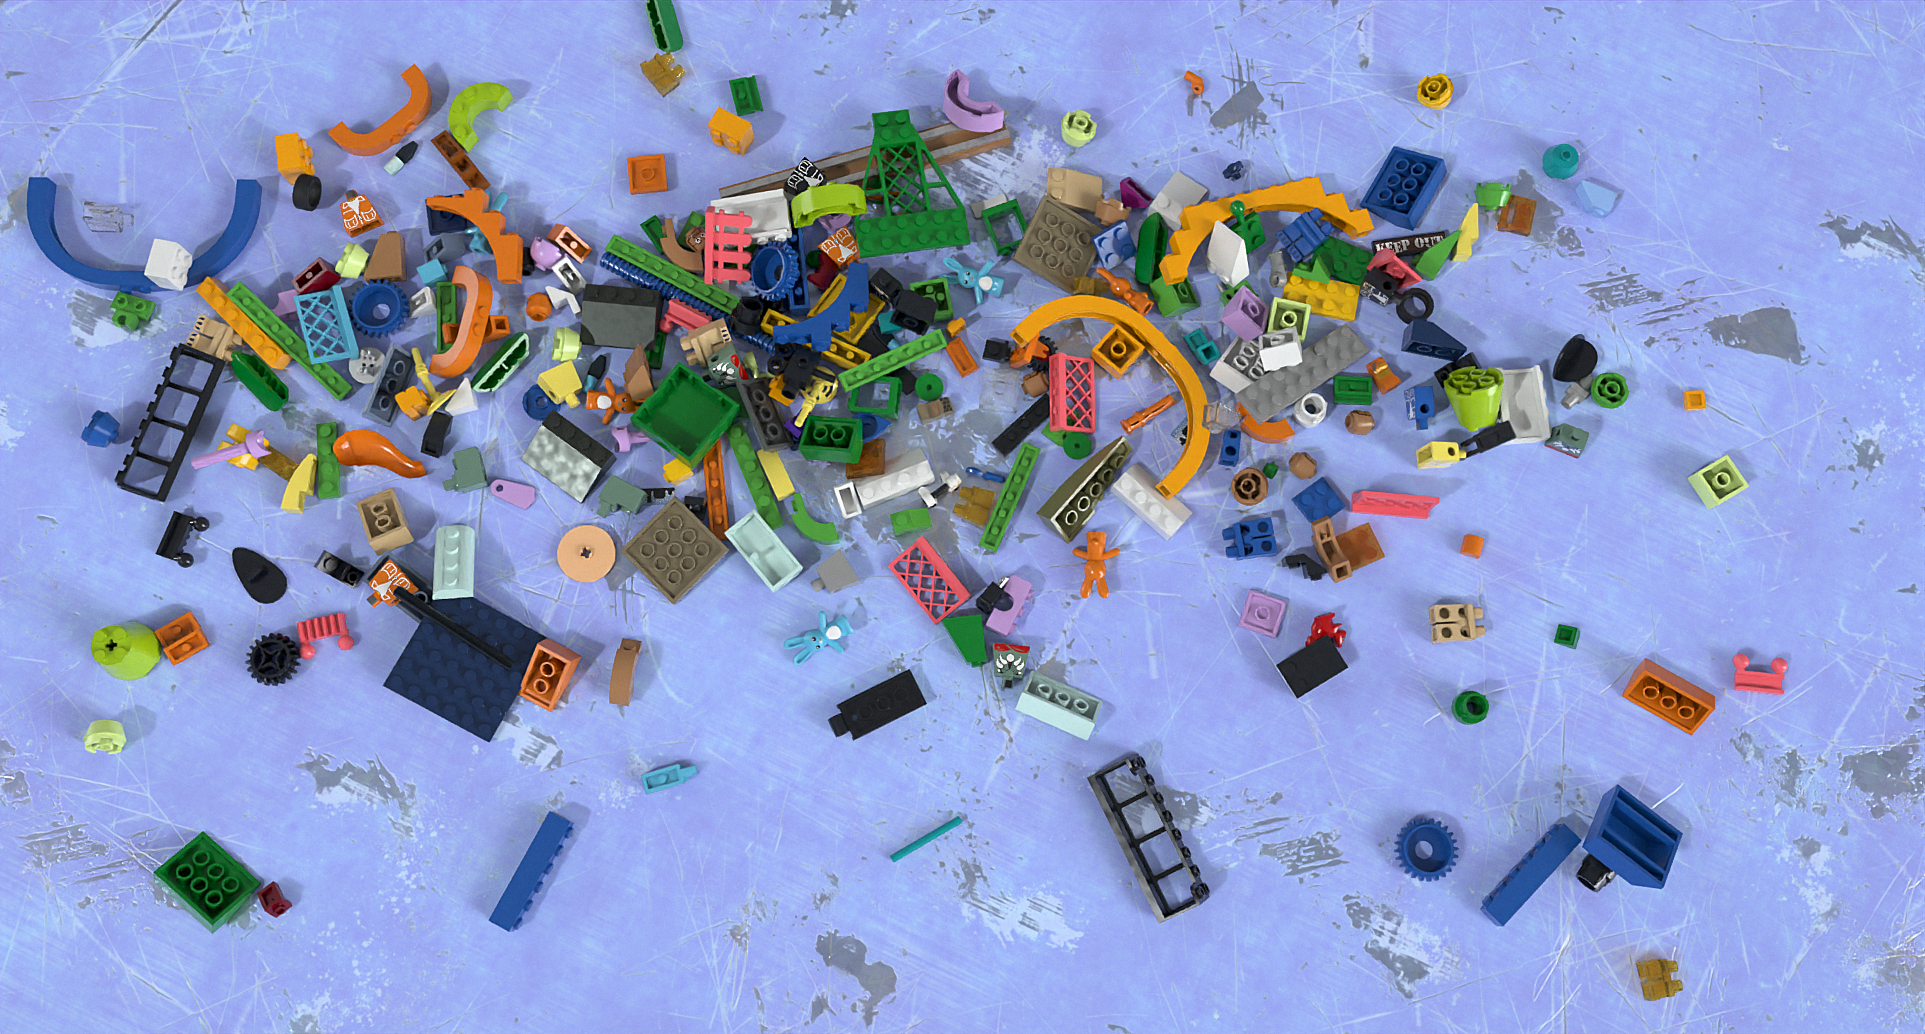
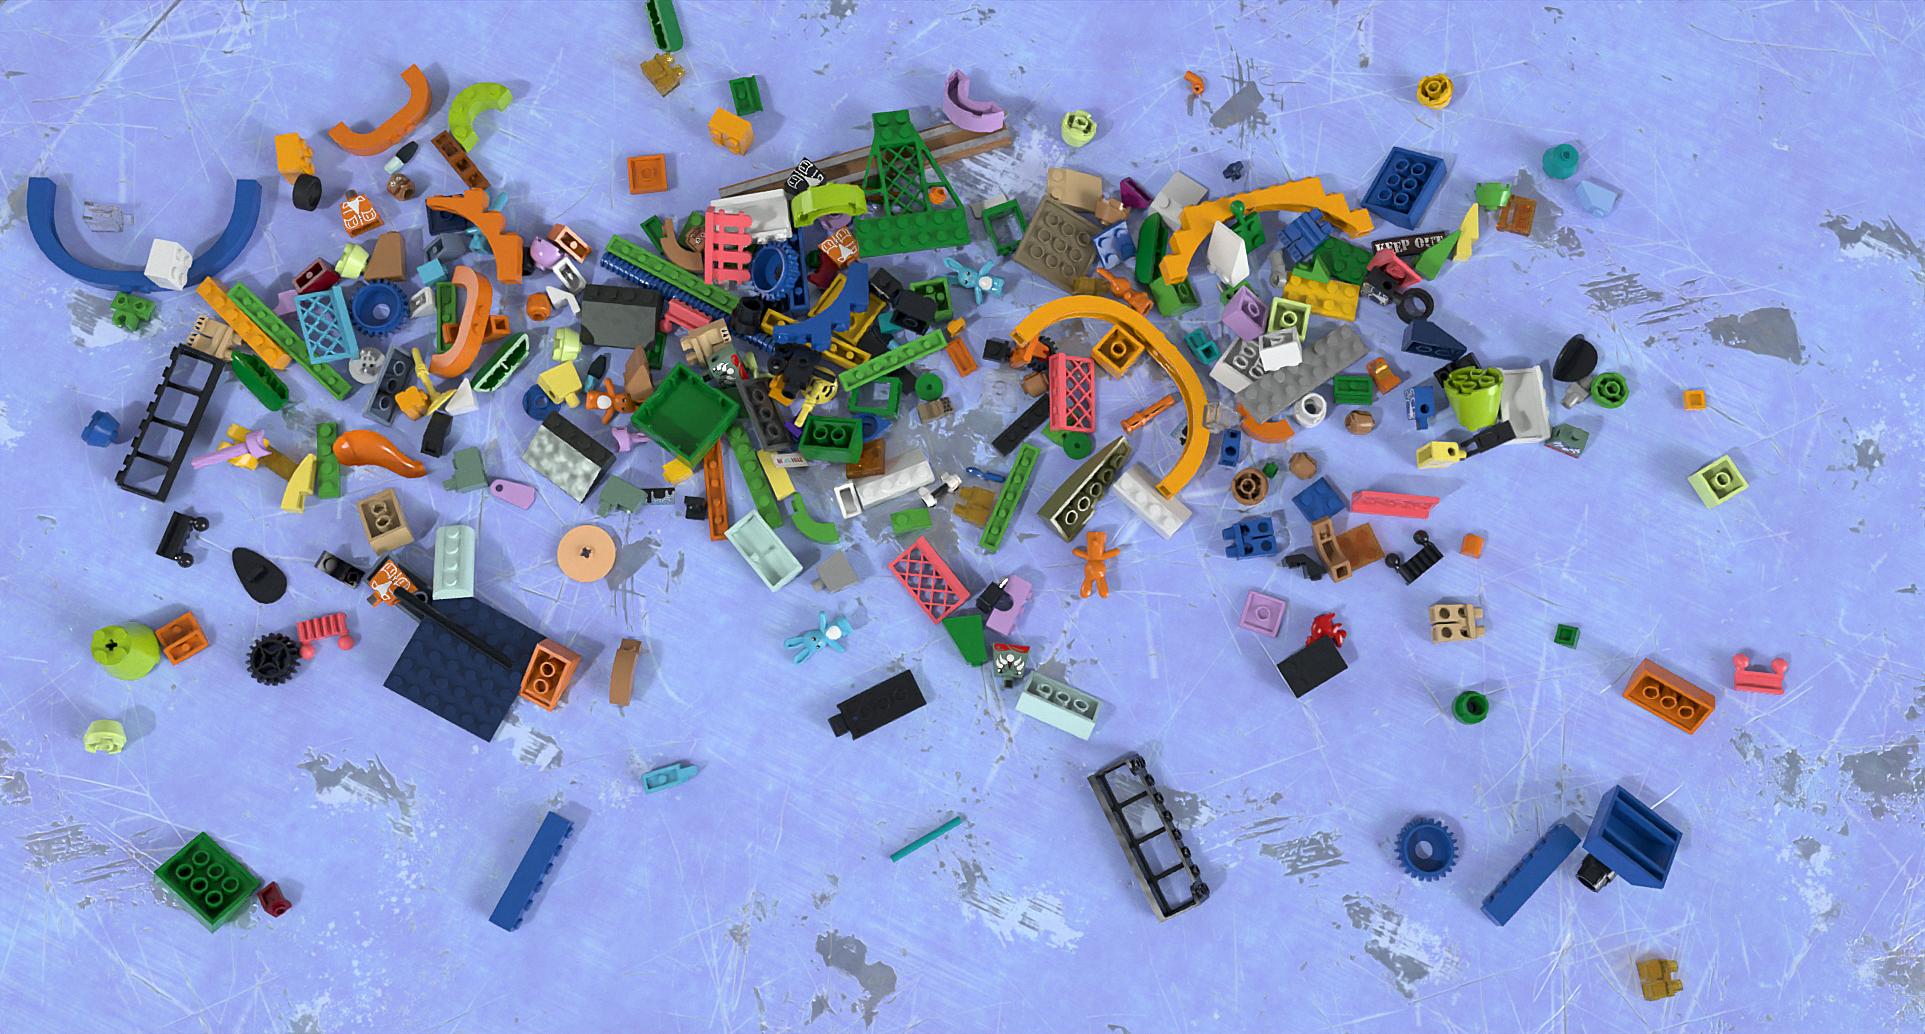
(400, 187): none -> medium nougat head
(674, 550): dark tan plate -> none
(789, 460): none -> white sticker
(937, 195): none -> orange plate
(1419, 562): none -> black gear

